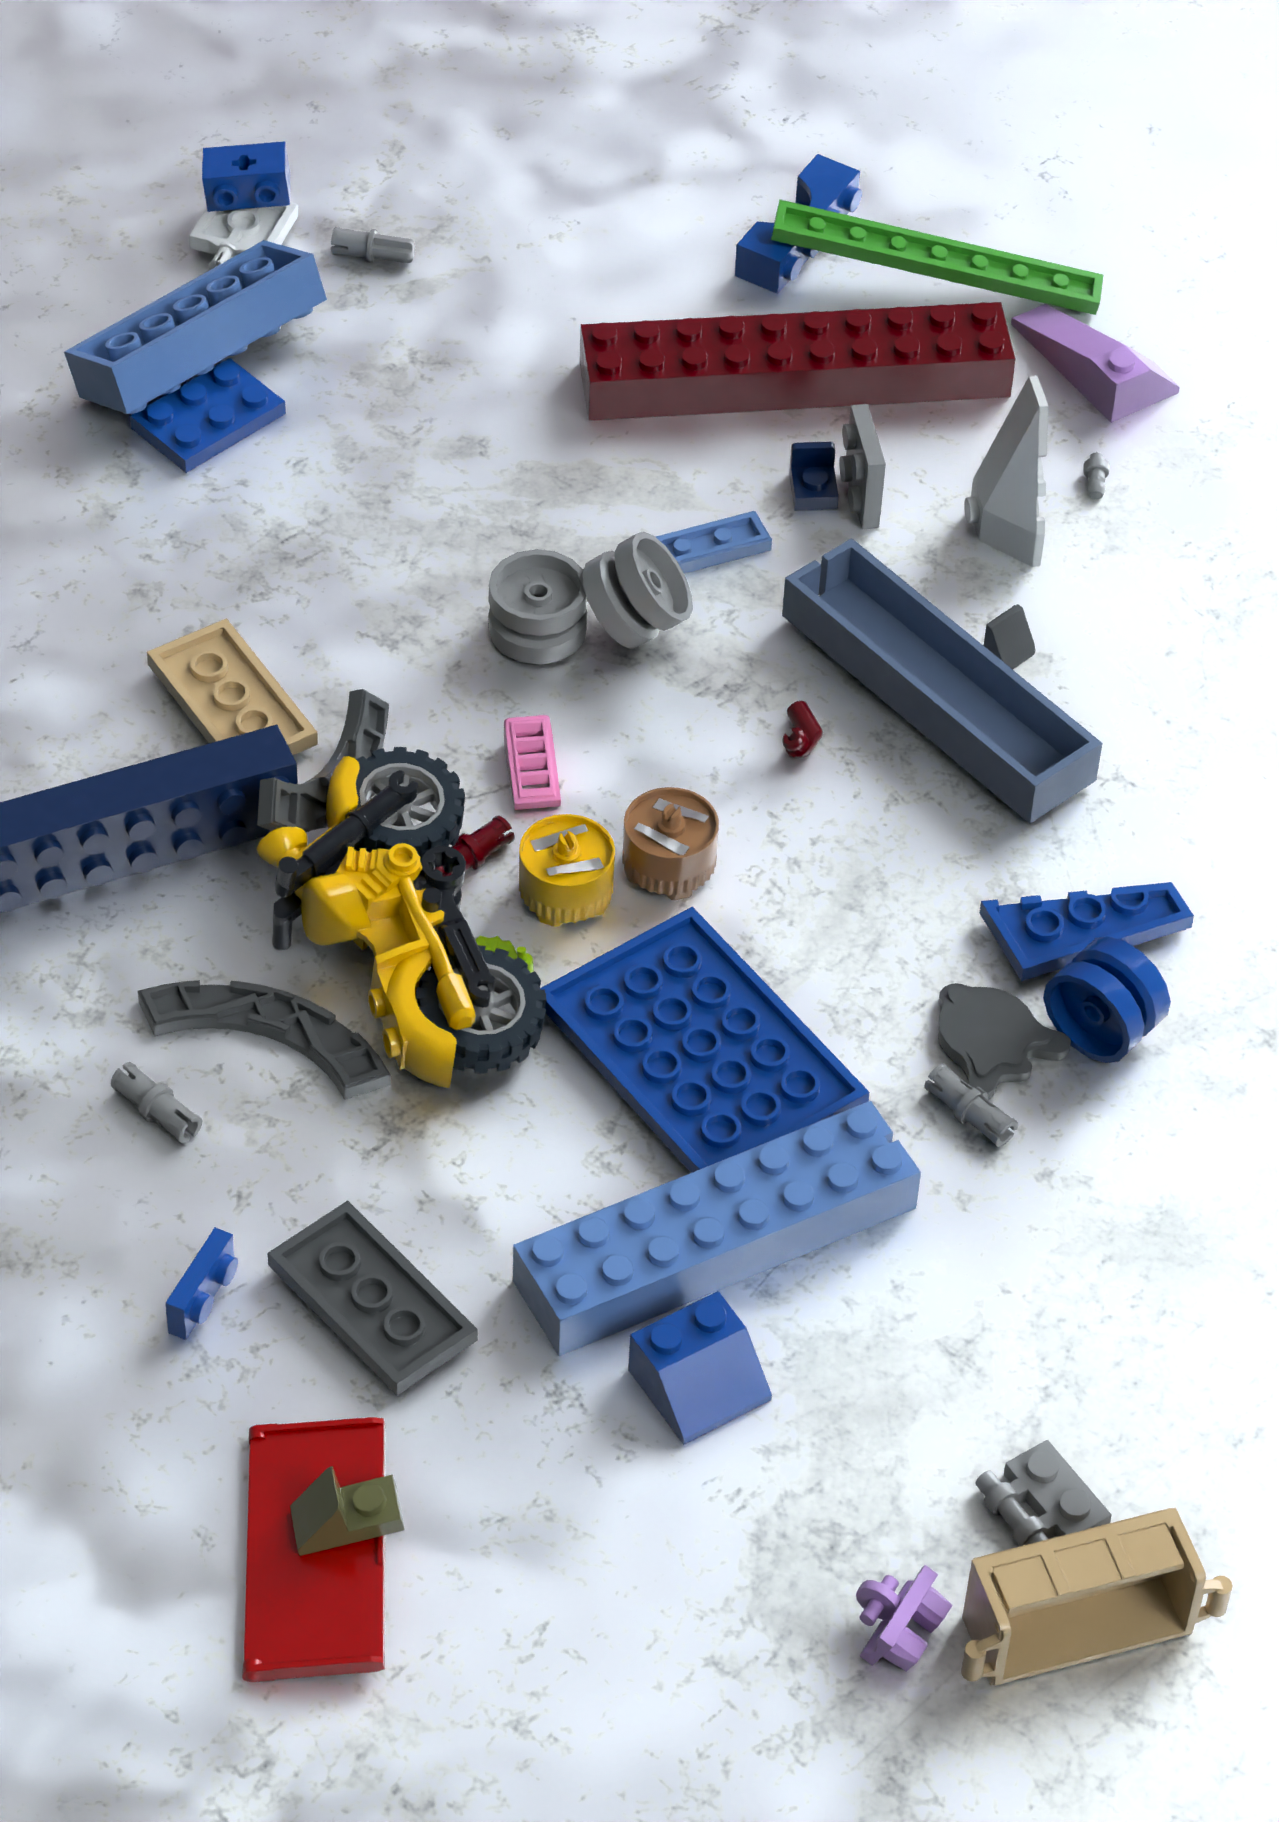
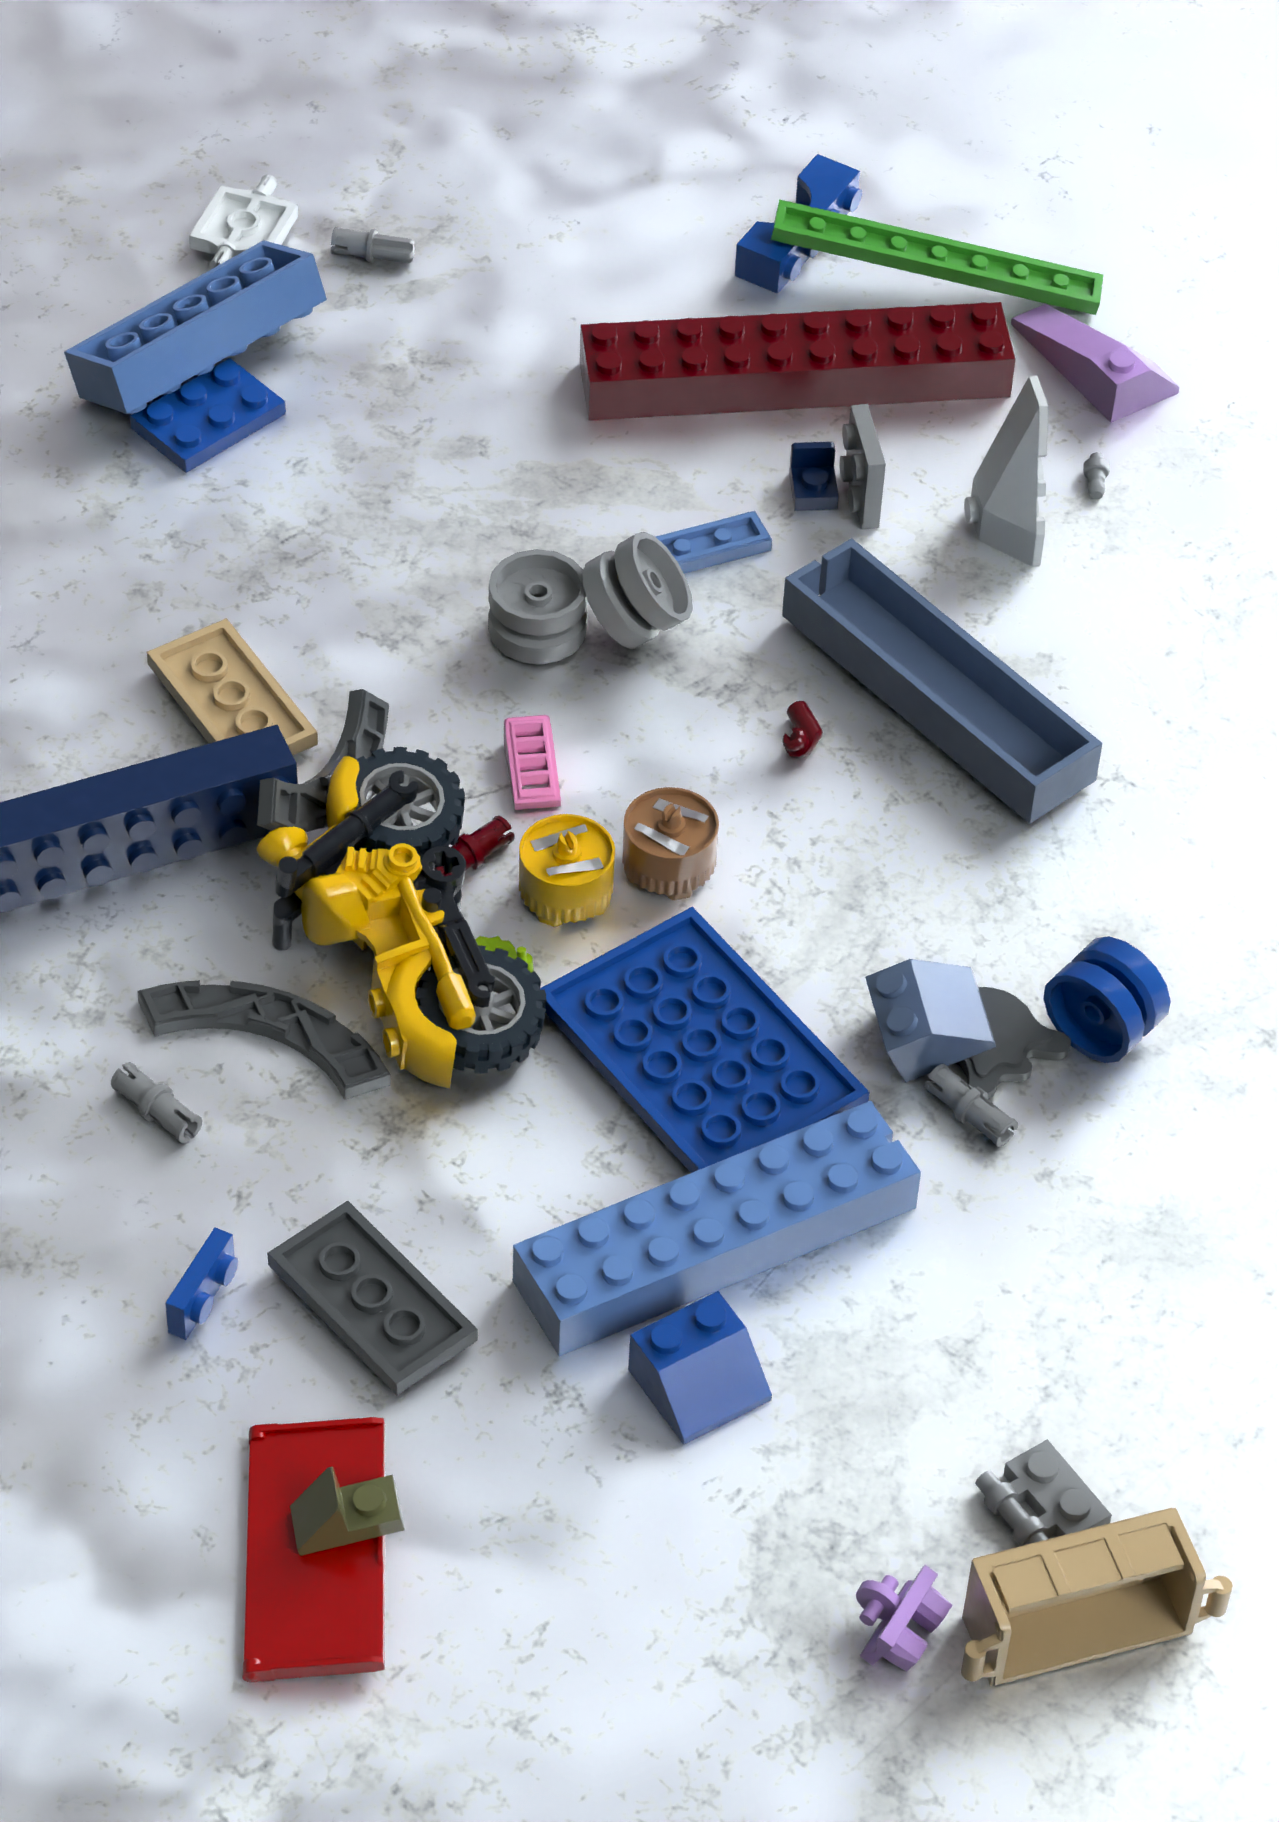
(246, 176): blue brick -> none
(929, 1015): none -> sand blue slope
(1010, 637): dark grey slope -> none
(1051, 933): blue wing -> none

